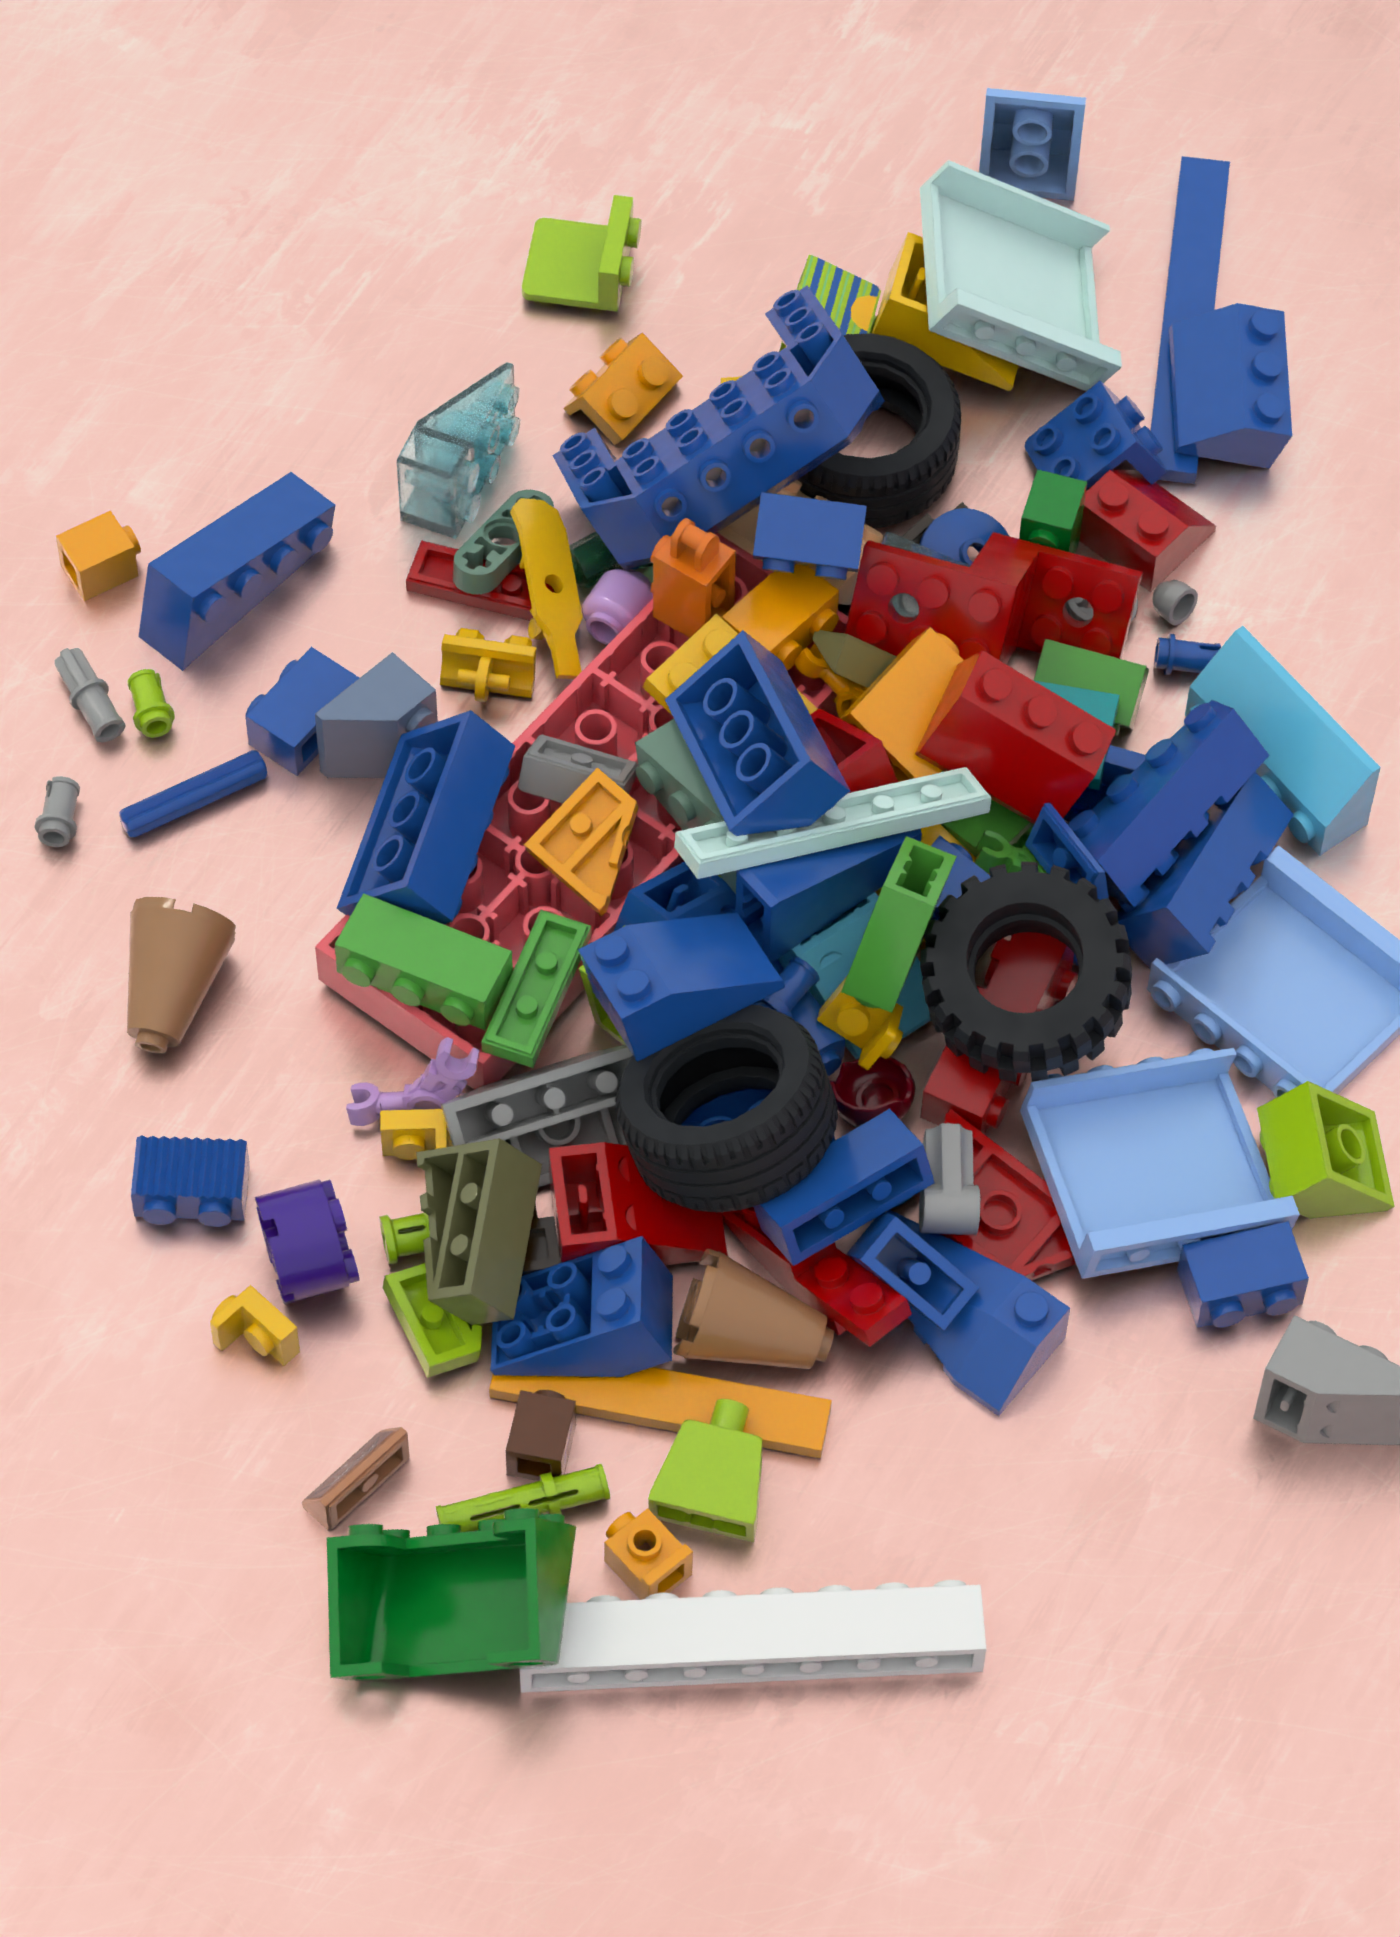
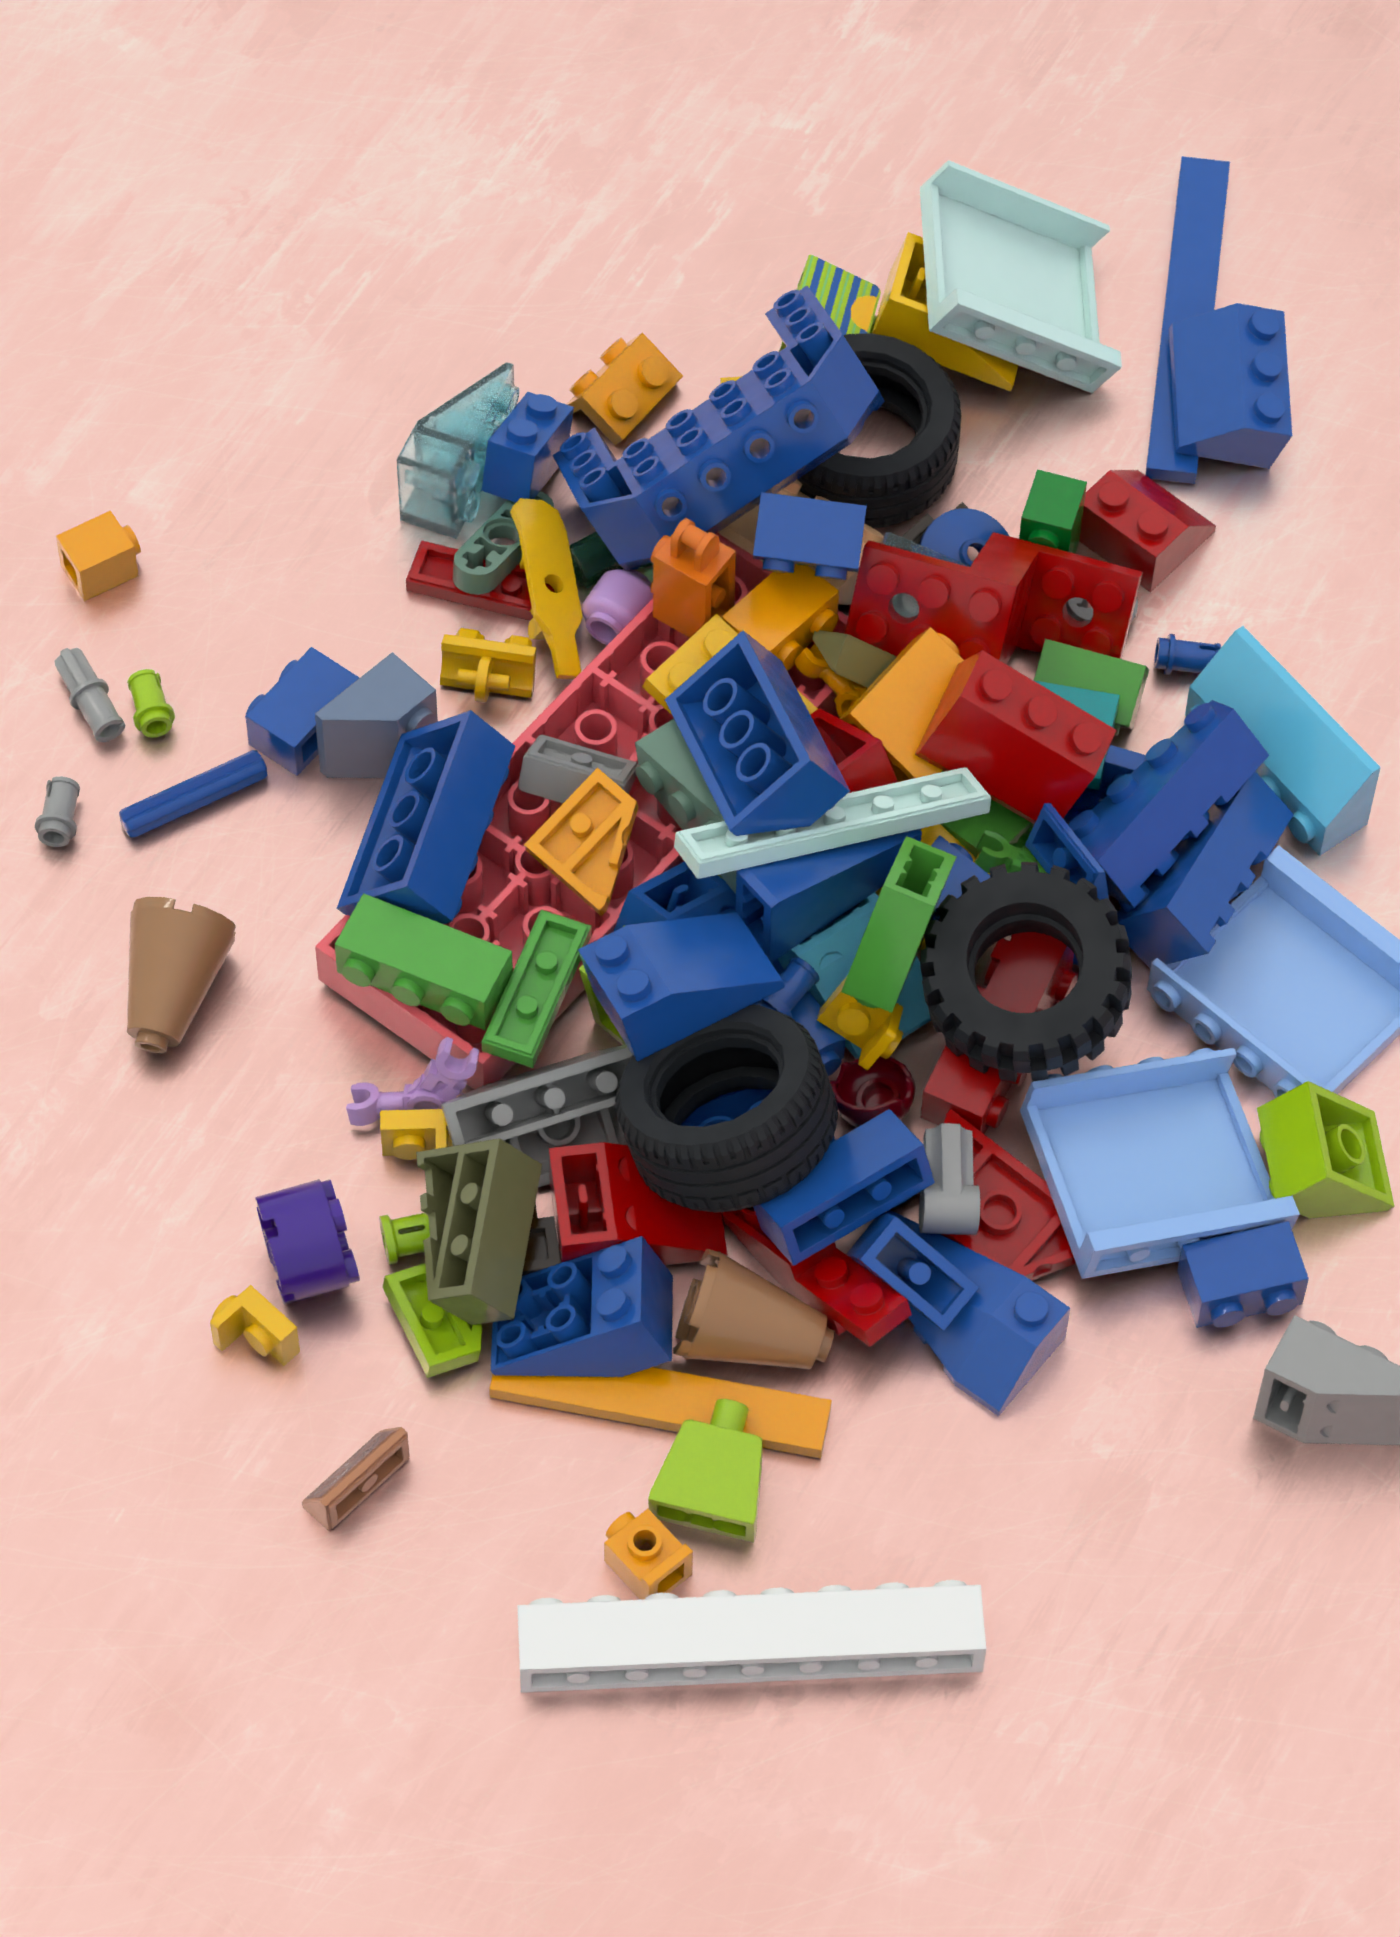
(190, 1180): blue brick -> none
(231, 567): blue wedge -> none
(448, 1597): green windscreen -> none
(523, 446): none -> blue brick
(540, 1435): reddish brown brick -> none
(547, 1495): lime pin -> none
(581, 260): lime bracket -> none
(1033, 141): light blue slope -> none
(1096, 437): blue bracket -> none
(1174, 601): light grey hinge -> none

